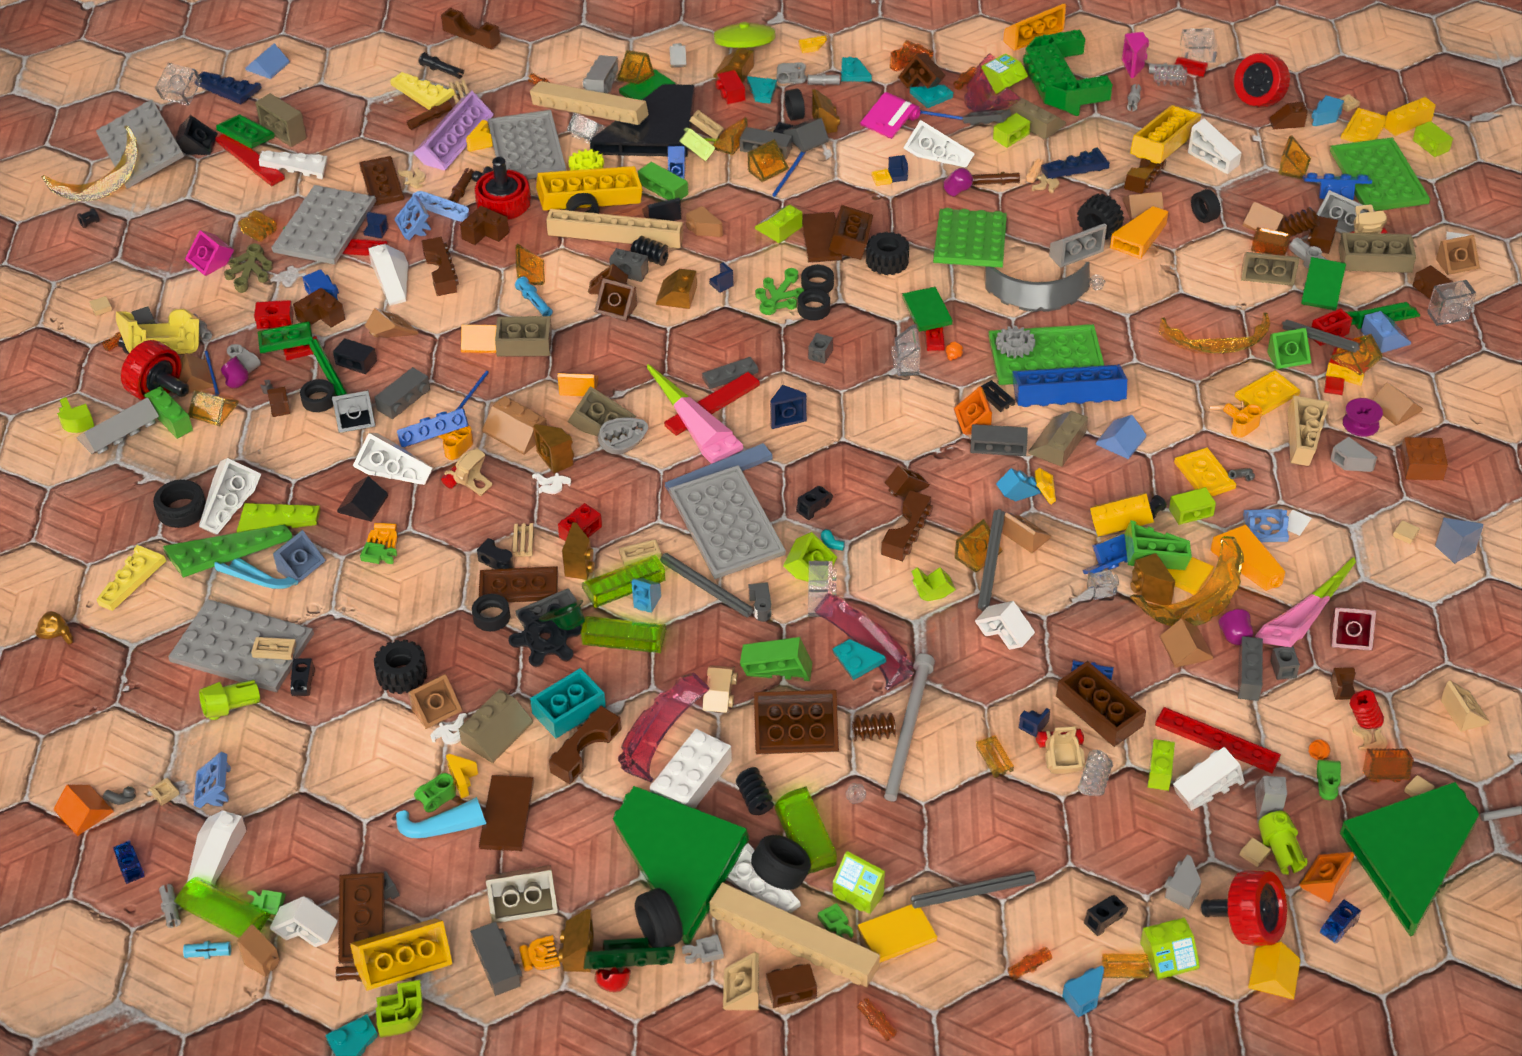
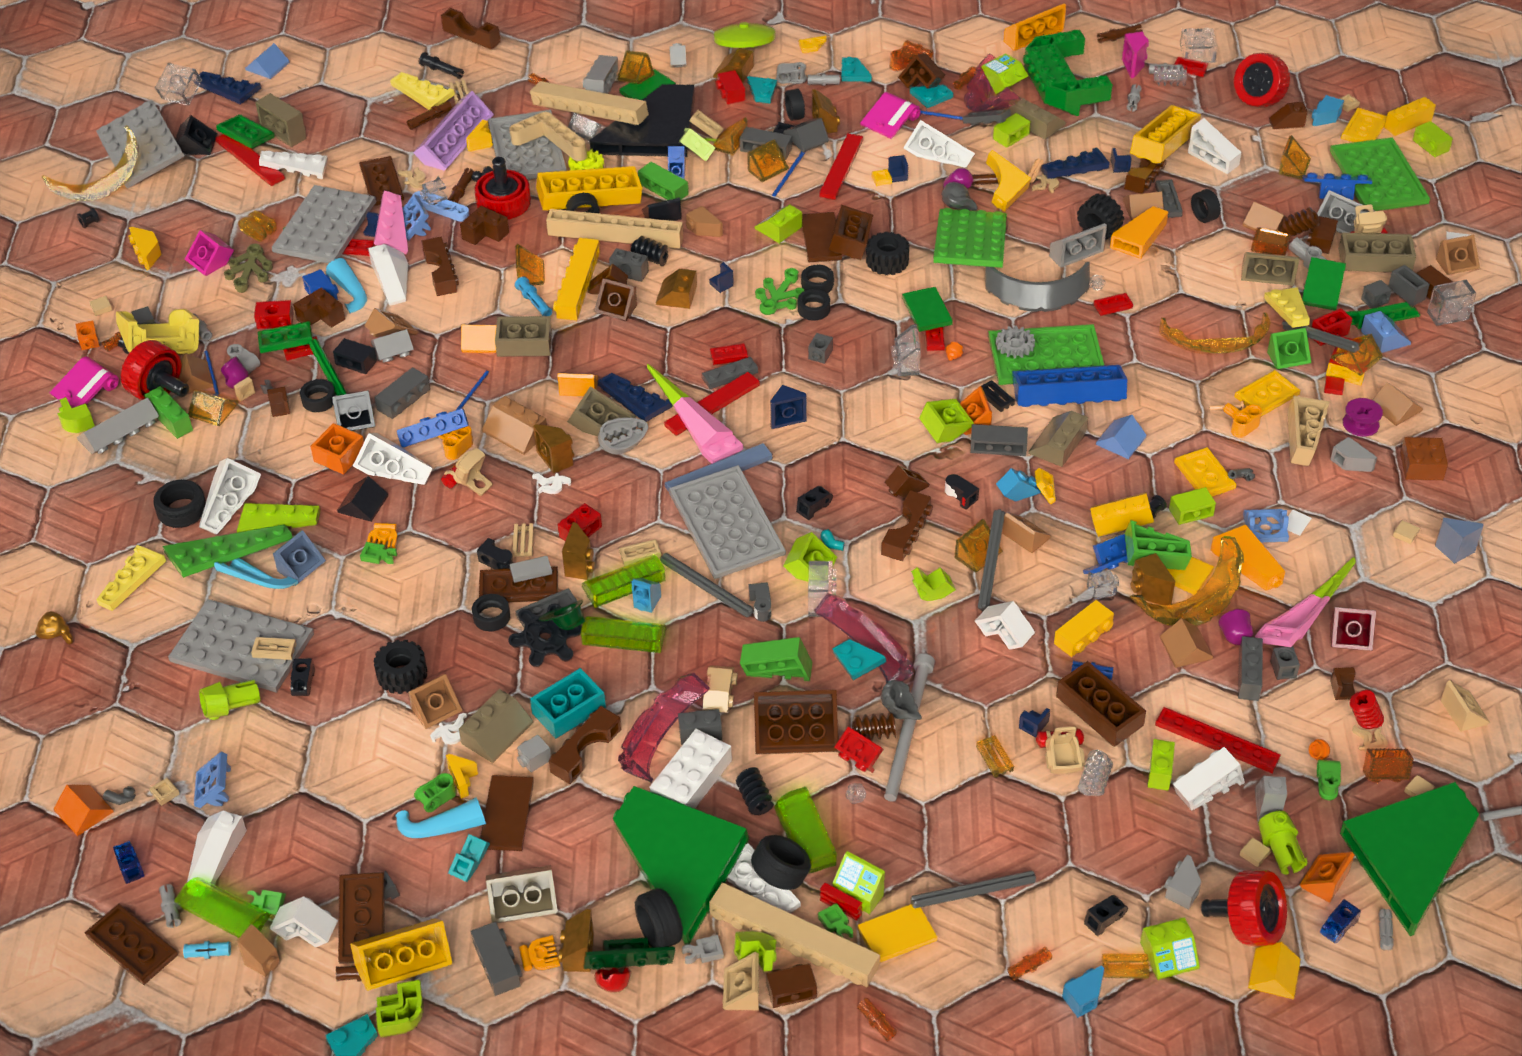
(84, 382): none -> dark pink door
(87, 335): none -> orange brick
(131, 944): none -> reddish brown tile
(145, 245): none -> yellow slope
(244, 389): none -> tan tile
(337, 448): none -> orange brick
(344, 276): none -> medium azure animal
(391, 224): none -> bright pink wing
(392, 345): none -> light grey brick
(433, 191): none -> clear window
(469, 859): none -> teal slope
(530, 569): none -> light grey tile
(533, 753): none -> light grey brick
(553, 129): none -> tan beam
(577, 279): none -> yellow brick
(634, 397): none -> dark blue wing
(705, 721): none -> dark grey brick
(728, 354): none -> red plate
(759, 942): none -> lime brick
(841, 166): none -> red tile
(848, 904): none -> red tile
(858, 749): none -> red bracket
(900, 701): none -> dark grey hair
(945, 419): none -> lime slope
(957, 196): none -> dark grey hair
(961, 490): none -> black leg
(1011, 181): none -> yellow arch
(1084, 628): none -> yellow brick
(1113, 304): none -> red plate
(1114, 34): none -> reddish brown pin
(1121, 162): none -> dark blue panel
(1170, 198): none -> dark grey plate
(1289, 306): none -> light yellow wing
(1376, 294): none -> dark grey brick
(1386, 929): none -> light grey axle
(1408, 285): none -> dark grey brick

